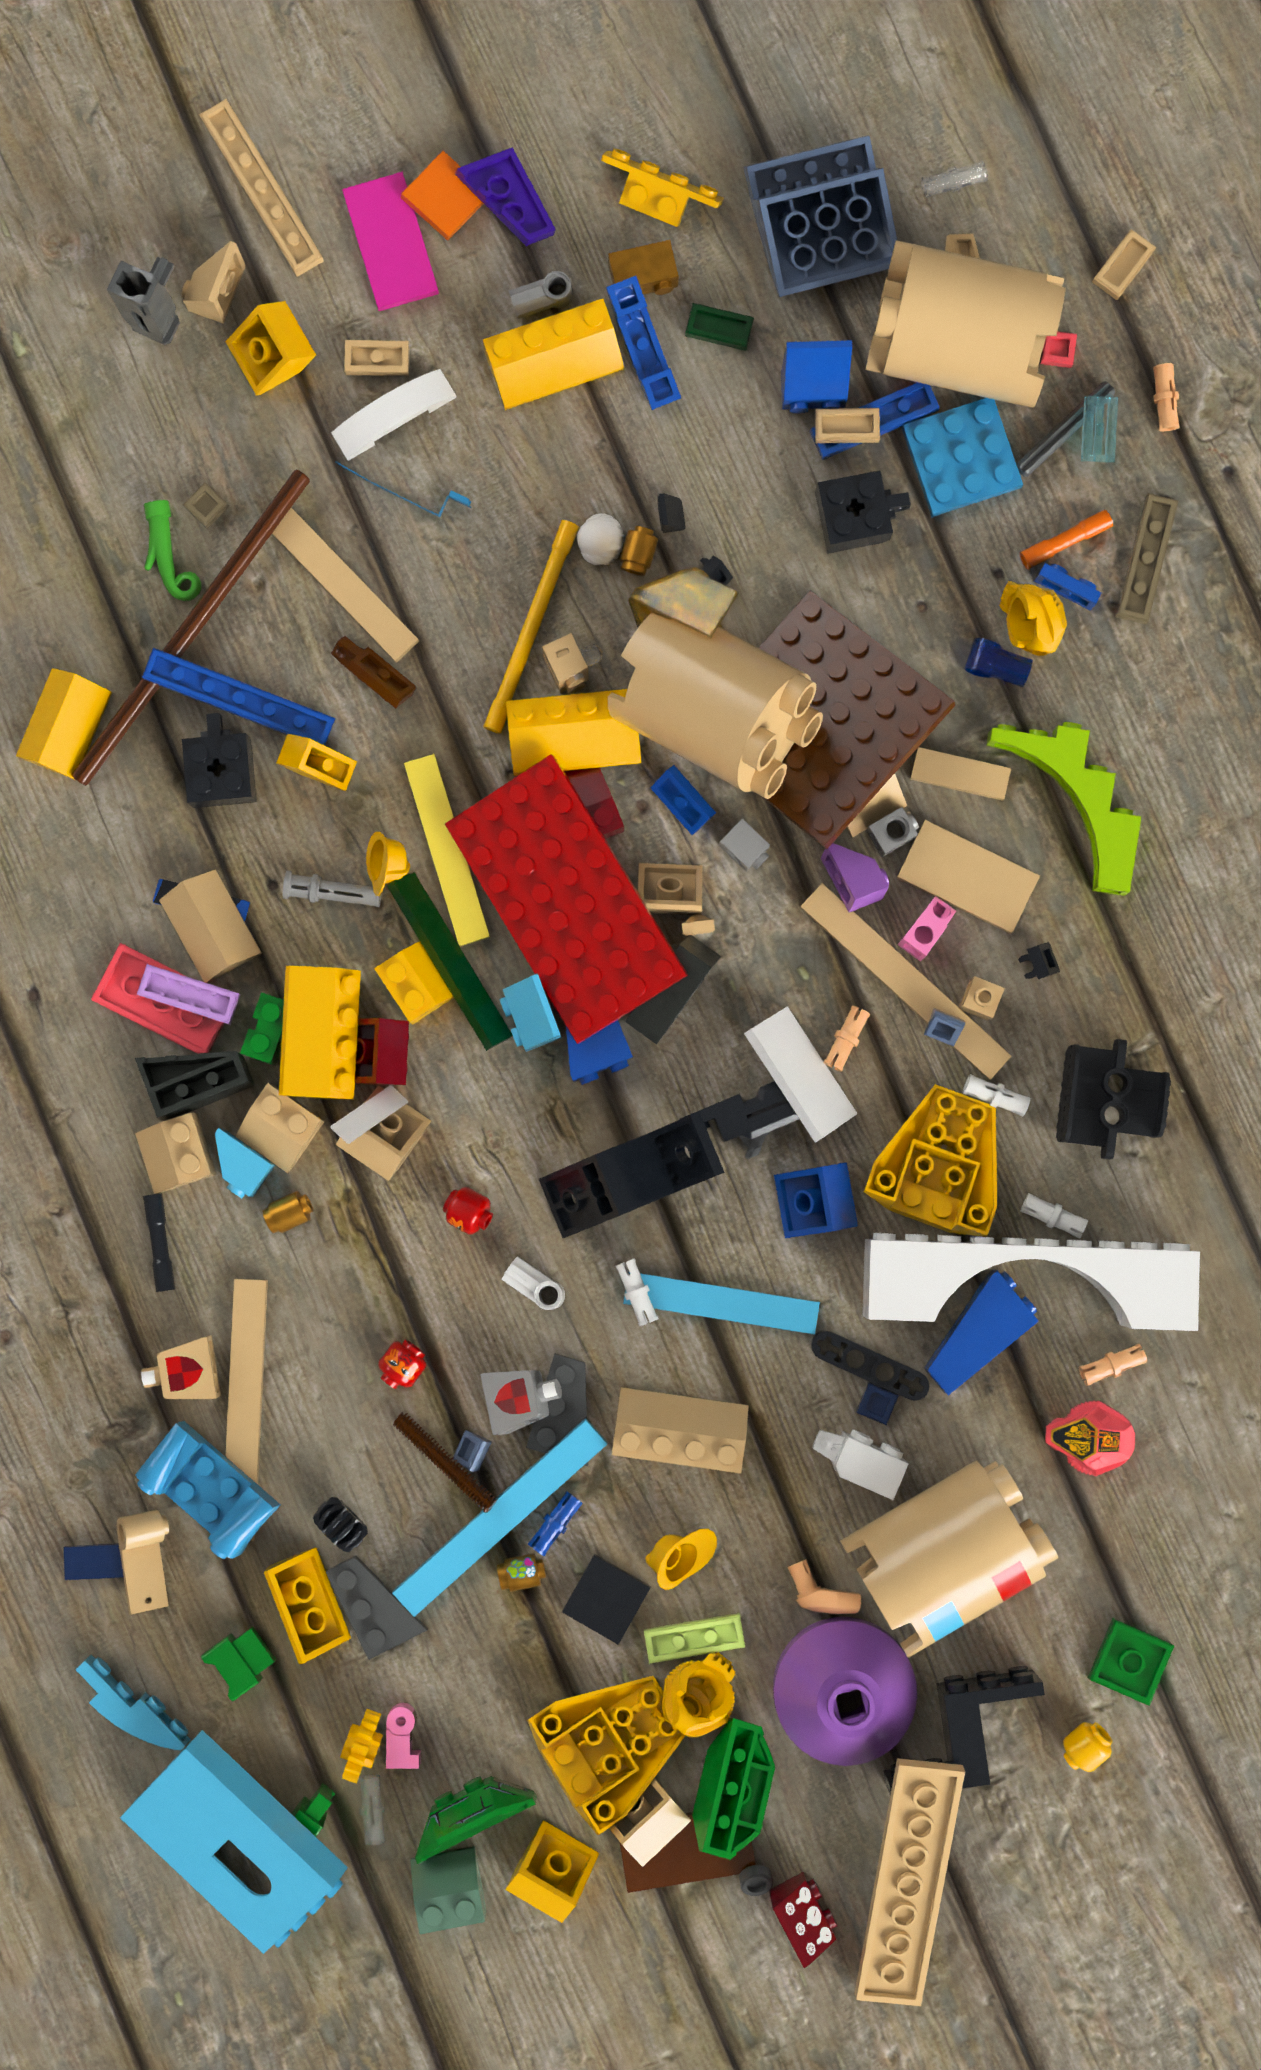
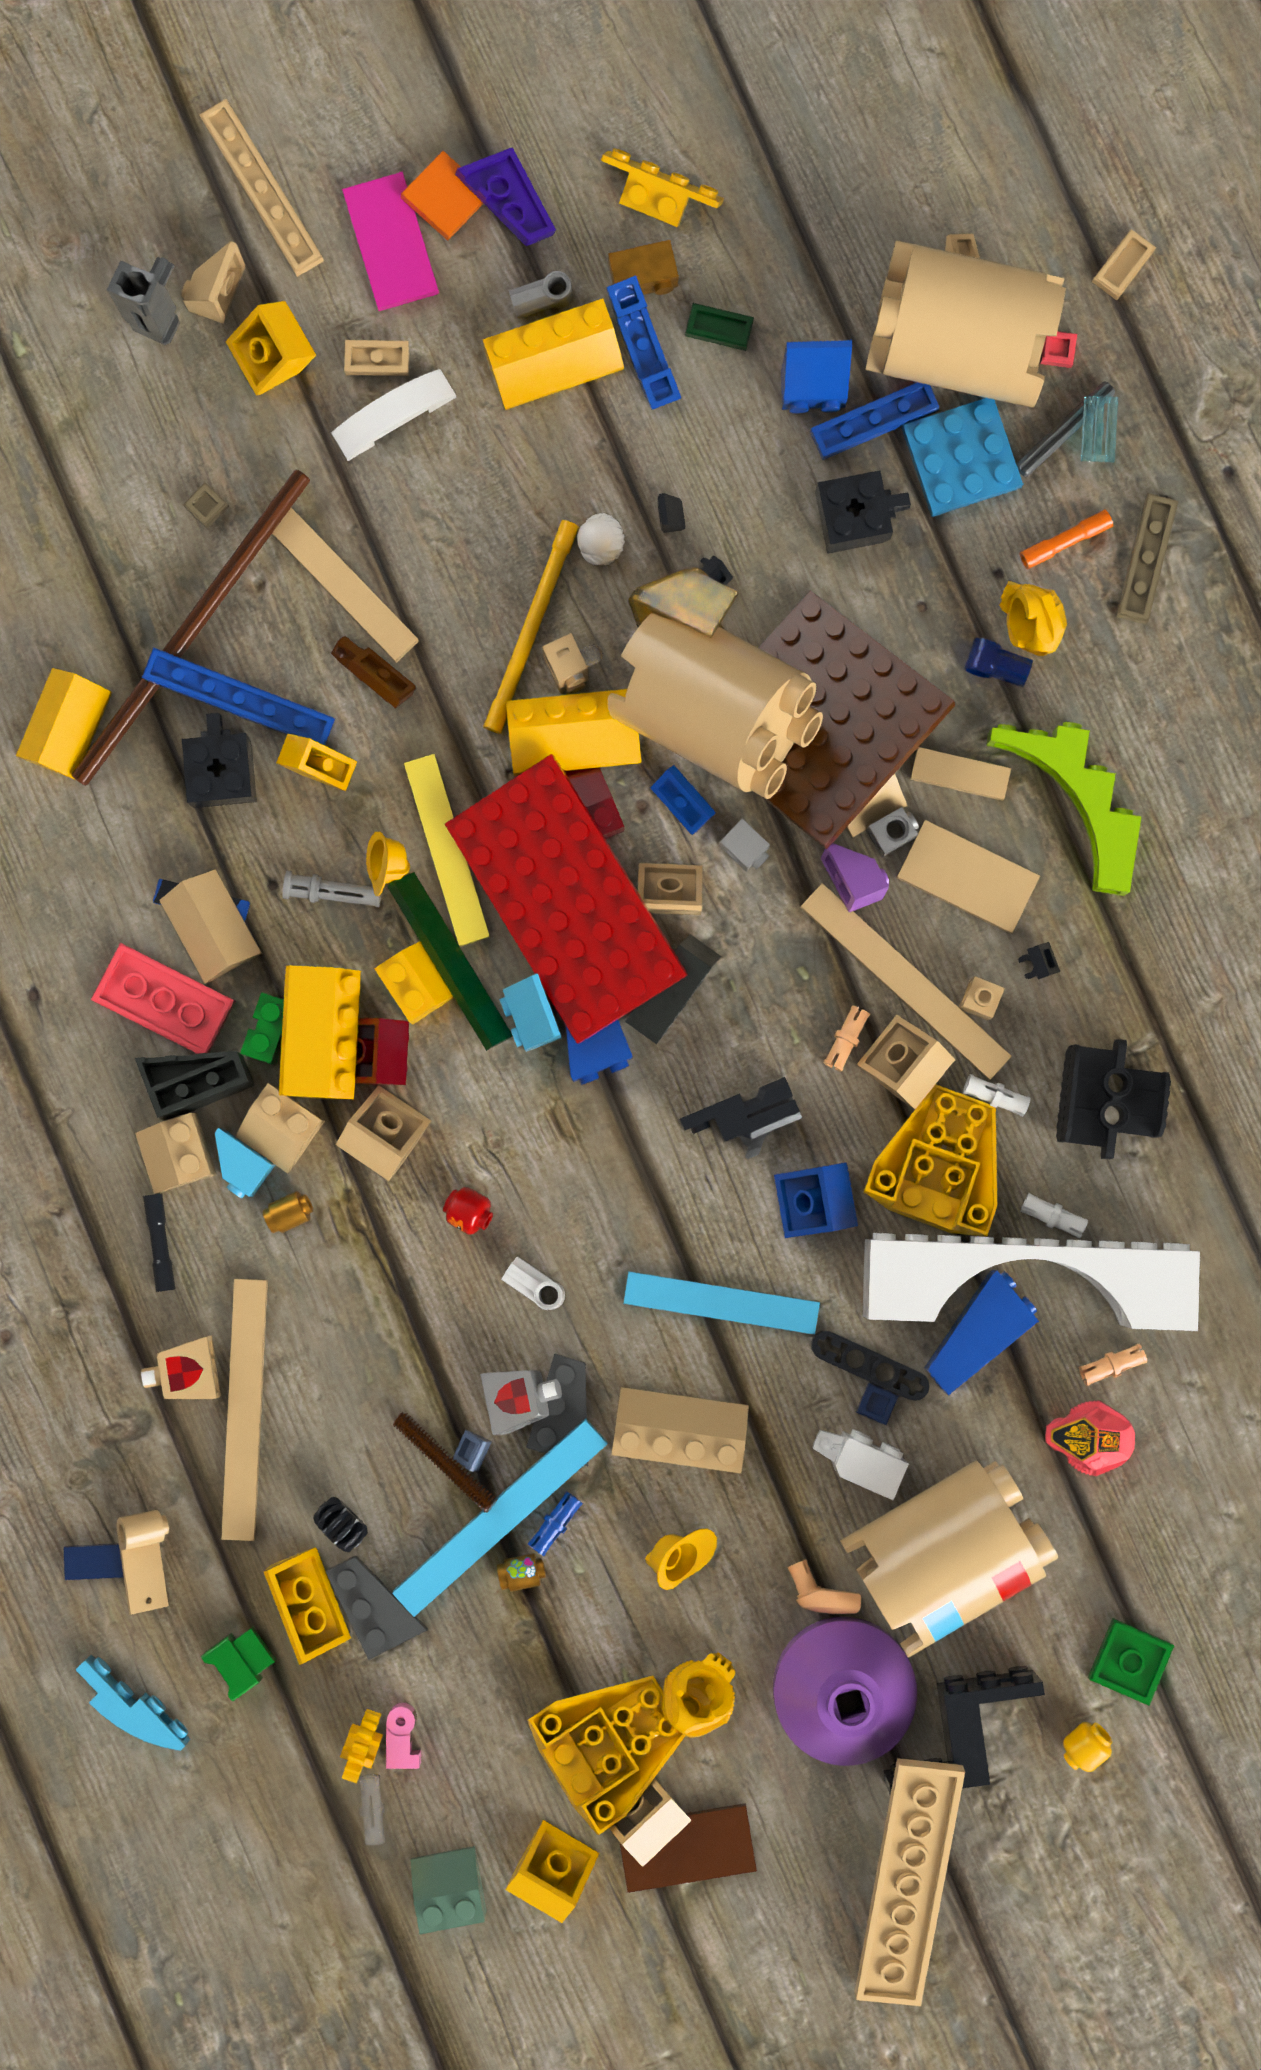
(160, 548): bright green plant -> none
(188, 994): lavender plate -> none
(207, 1489): dark azure piece -> none
(211, 1799): medium azure panel -> none
(313, 1812): green piece -> none
(369, 1114): white sticker -> none
(402, 1364): red head -> none
(452, 495): dark azure piece -> none
(470, 1812): green wedge -> none
(606, 1599): black tile -> none
(631, 1175): black bracket -> none
(636, 1292): white pin -> none
(638, 550): pearl gold brick -> none
(694, 1638): yellowish green tile -> none
(697, 925): tan tile -> none
(733, 1789): green wedge -> none
(756, 1880): dark grey tile -> none
(800, 1074): white tile -> none
(803, 1918): dark red slope -> none
(822, 215): sand blue slope -> none
(847, 425): tan tile -> none
(906, 1061): none -> tan slope
(927, 929): bright pink leg -> none
(944, 1027): sand blue slope -> none
(954, 179): clear pin -> none
(1078, 591): blue plate -> none
(1166, 397): light nougat pin -> none

